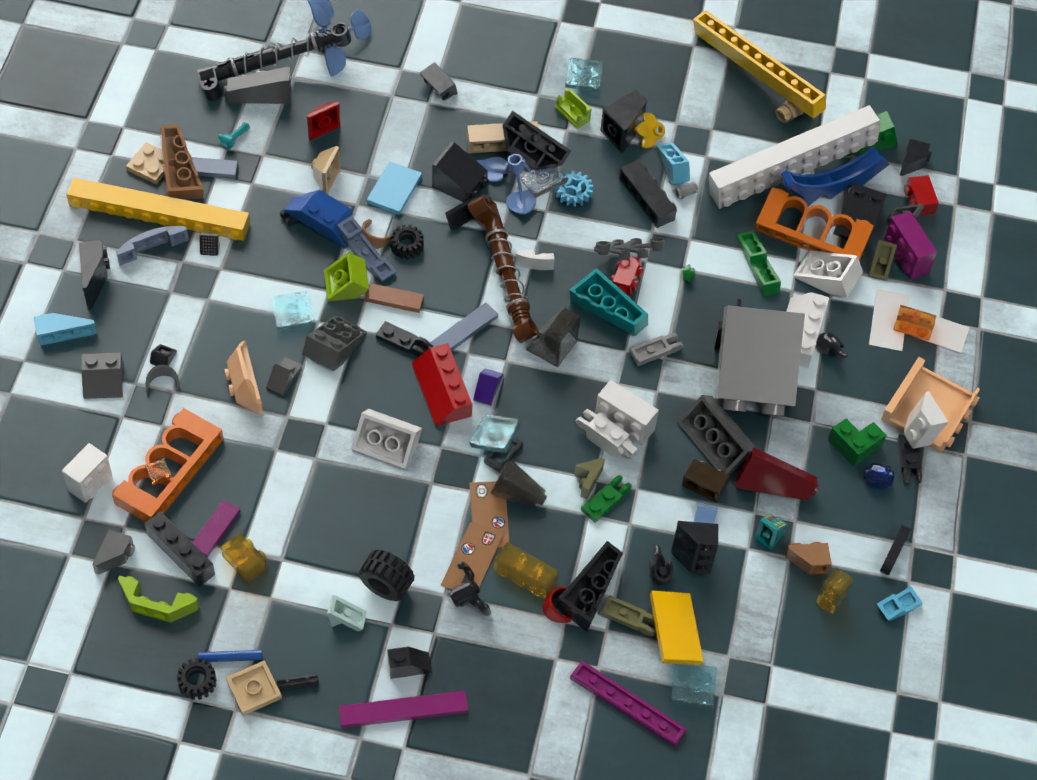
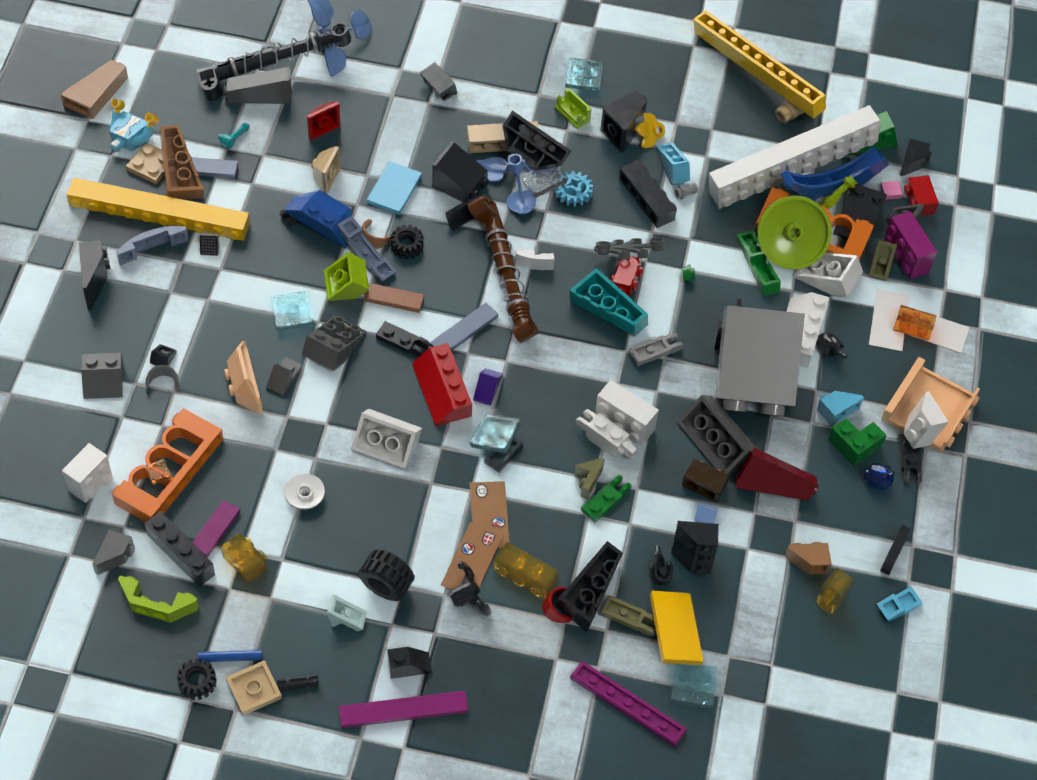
(59, 327): medium azure slope -> none
(95, 90): none -> slope
(129, 130): none -> medium azure torso
(304, 484): none -> white dish
(518, 486): clear smoke cone -> none
(556, 337): clear smoke slope -> none
(770, 531): teal slope -> none
(794, 232): none -> lime dish
(829, 201): none -> lime piece
(839, 405): none -> medium azure slope
(892, 189): none -> bright pink tile

